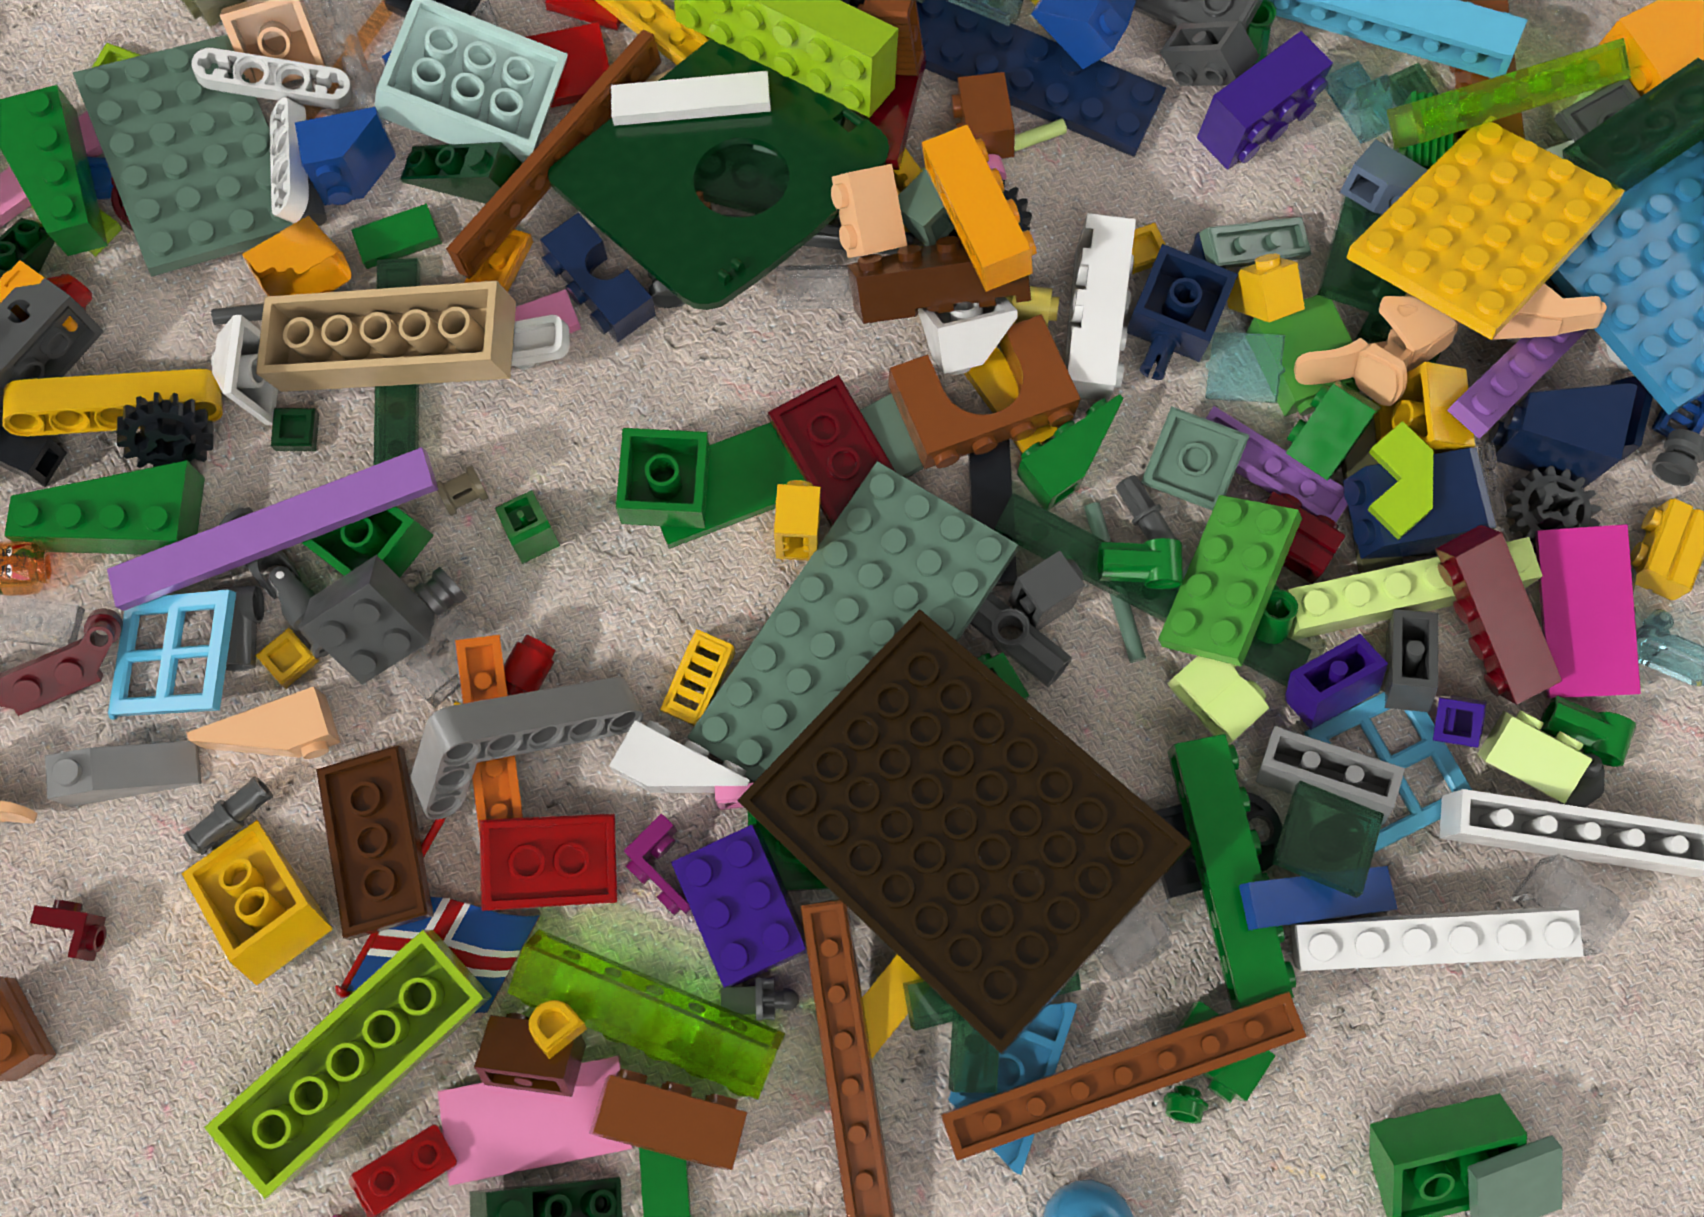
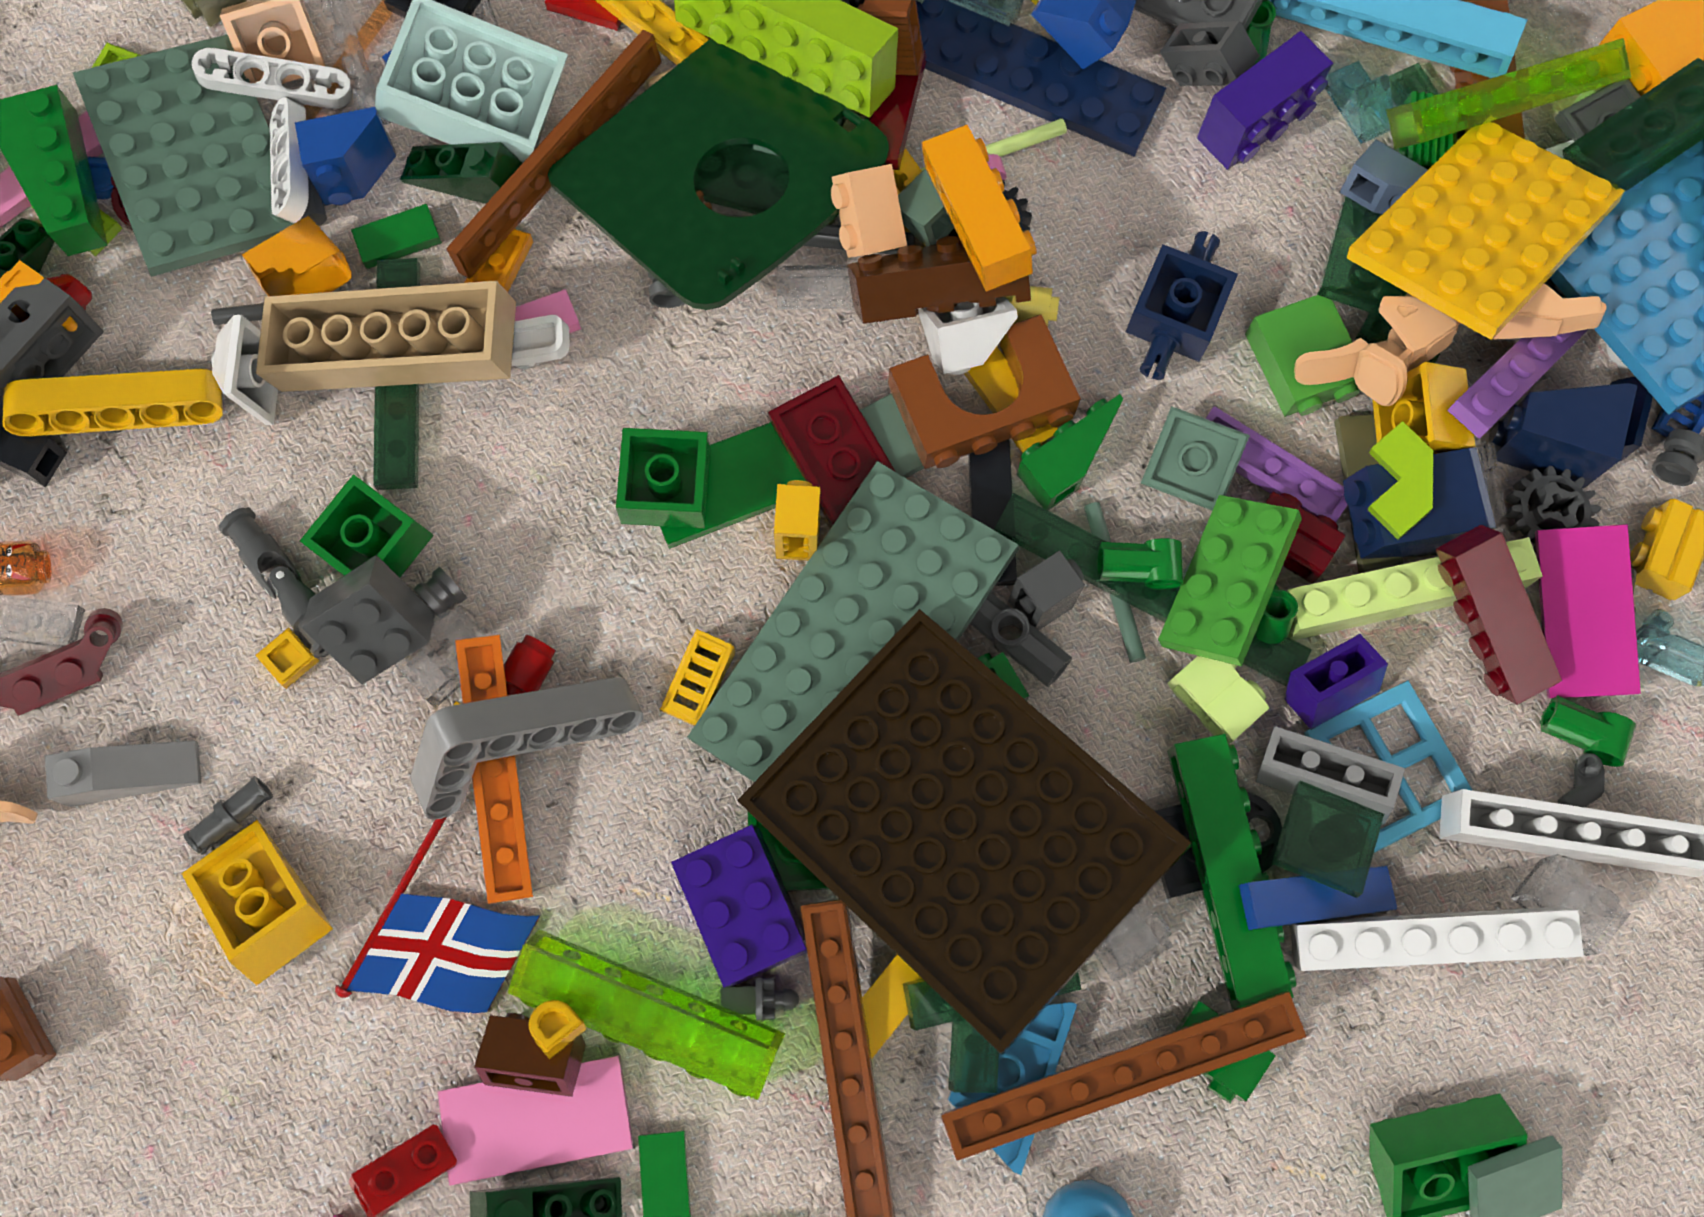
(88, 928): dark red bracket -> none
(111, 513): green wedge -> none
(164, 431): black gear -> none
(217, 652): medium azure window -> none
(247, 613): dark grey piece -> none
(272, 529): medium lavender tile -> none
(285, 727): light nougat slope -> none
(295, 429): dark green tile -> none
(347, 1063): lime brick -> none
(374, 843): reddish brown tile -> none
(461, 490): dark tan bush -> none
(527, 526): green slope -> none
(547, 861): red tile -> none
(584, 62): red tile -> none
(616, 303): dark blue arch -> none
(656, 842): magenta bracket -> none
(666, 766): white slope -> none
(669, 1120): dark orange brick -> none
(690, 98): white tile -> none
(727, 796): bright pink tile -> none
(987, 110): dark orange brick -> none
(1099, 304): white wedge -> none
(1143, 509): dark grey axle -> none
(1146, 247): yellow tile -> none
(1185, 1105): green plate -> none
(1243, 243): sand green tile -> none
(1245, 367): clear light blue piece -> none
(1267, 289): yellow slope -> none
(1332, 429): green brick -> none
(1411, 660): dark grey brick -> none
(1460, 720): dark purple brick -> none
(1534, 756): yellowish green brick -> none

